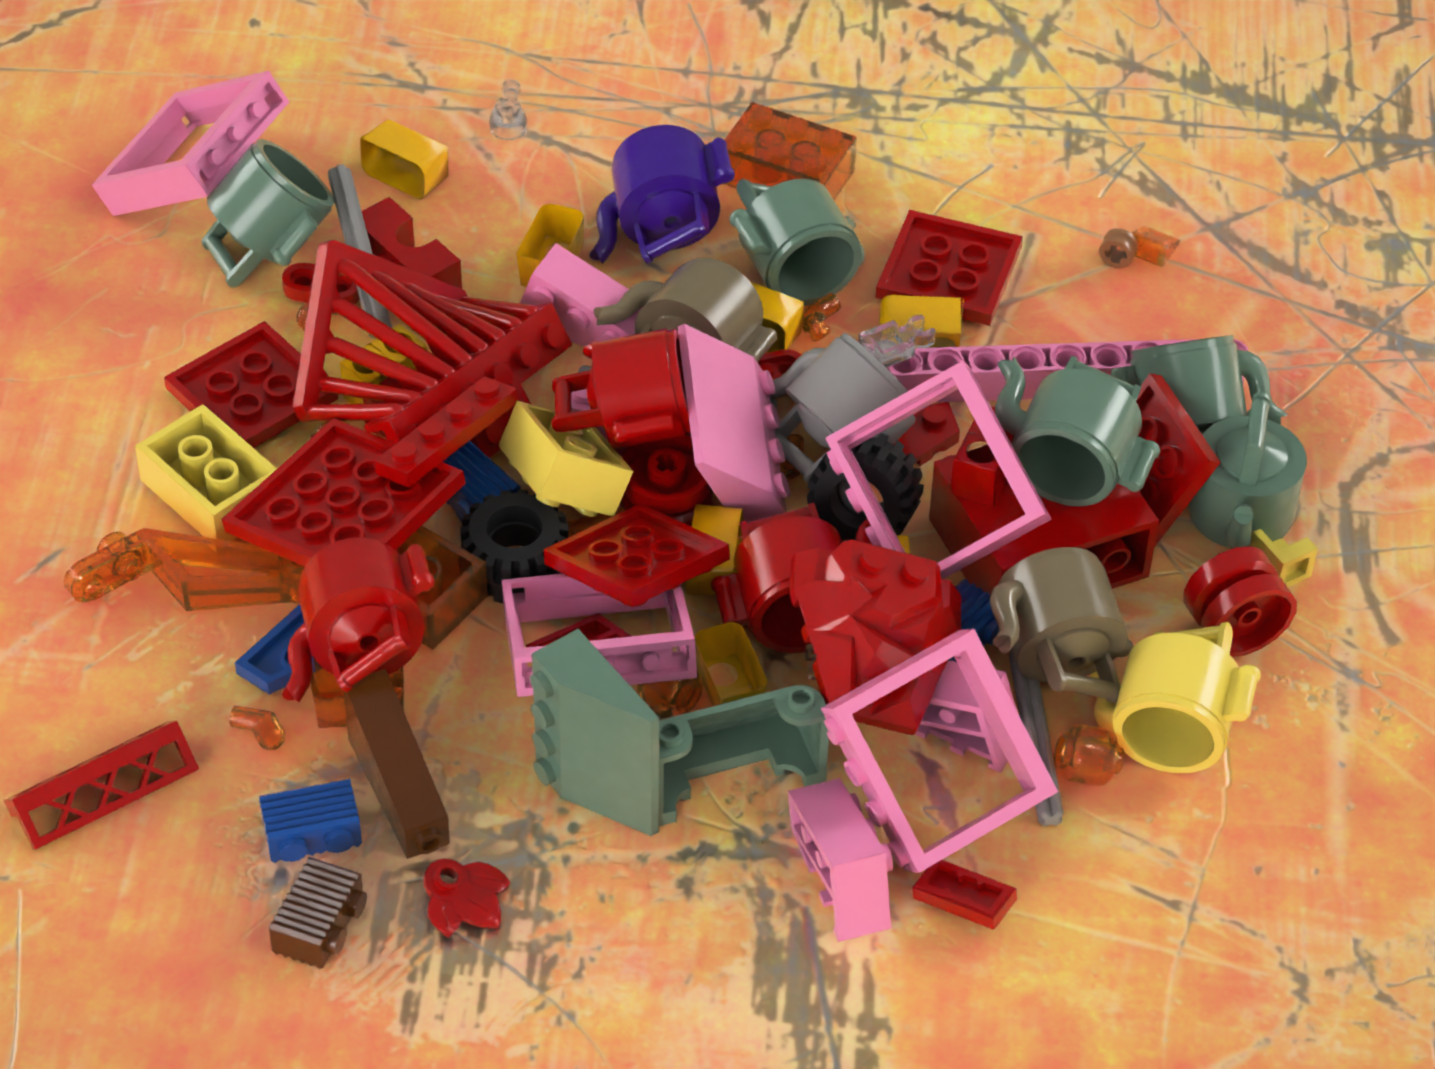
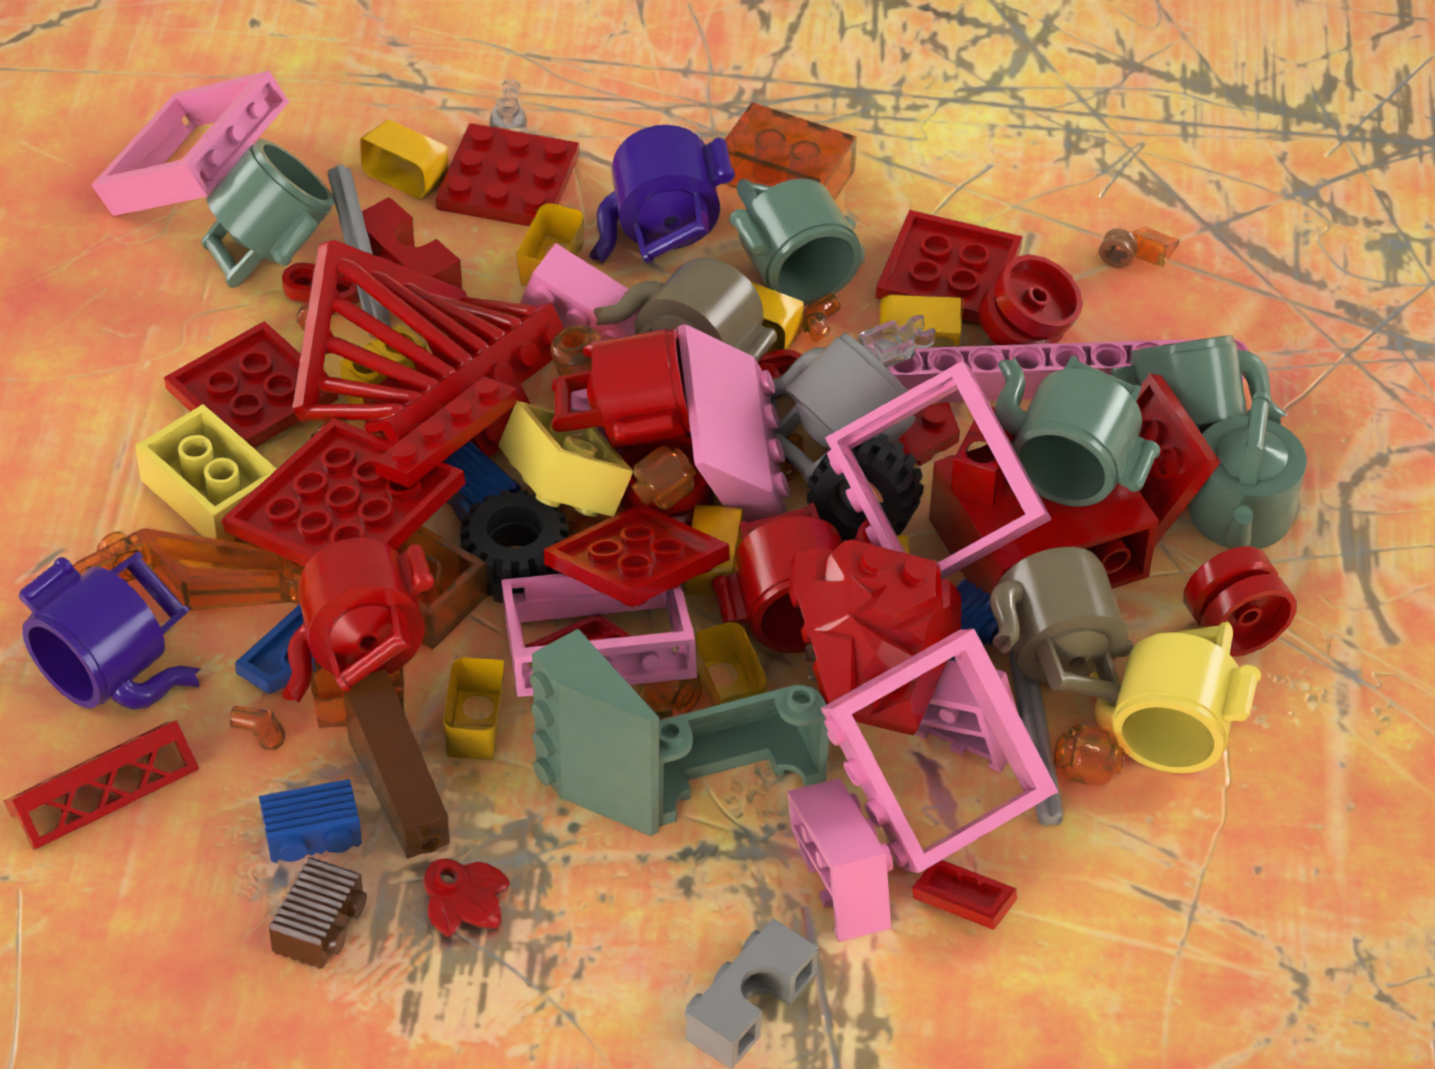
(99, 634): none -> dark purple piece
(471, 736): none -> yellow piece
(506, 174): none -> red plate
(568, 349): none -> clear orange head
(663, 477): none -> clear orange head
(770, 963): none -> light grey arch
(1030, 303): none -> red wheel
(1291, 561): light yellow panel -> none

